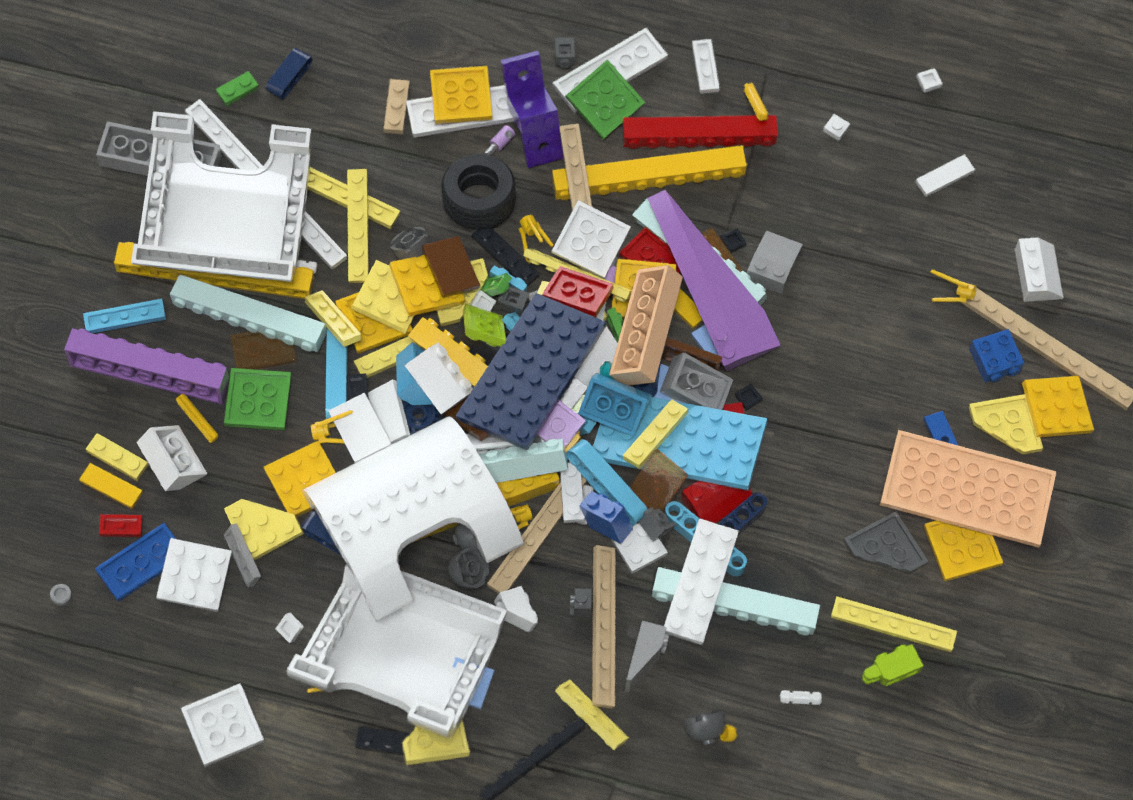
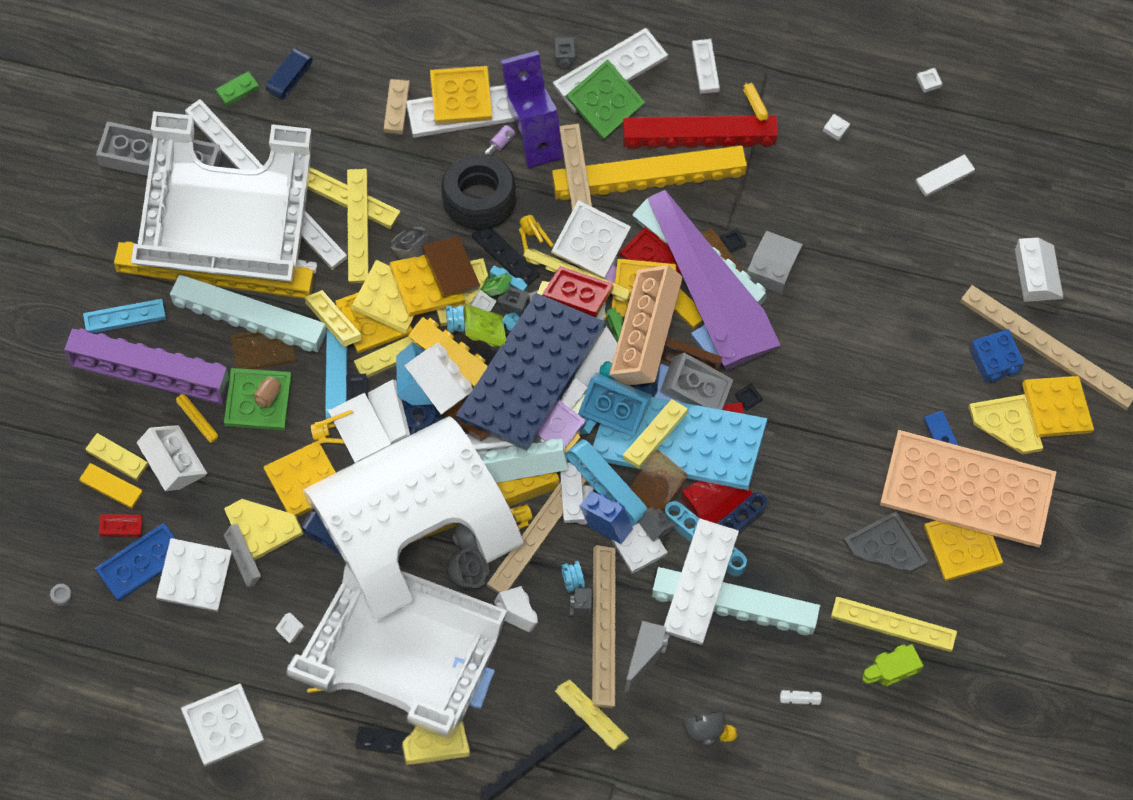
(267, 392): none -> medium nougat brick
(455, 318): none -> medium azure wheel
(572, 576): none -> medium azure wheel
(965, 290): yellow plant -> none

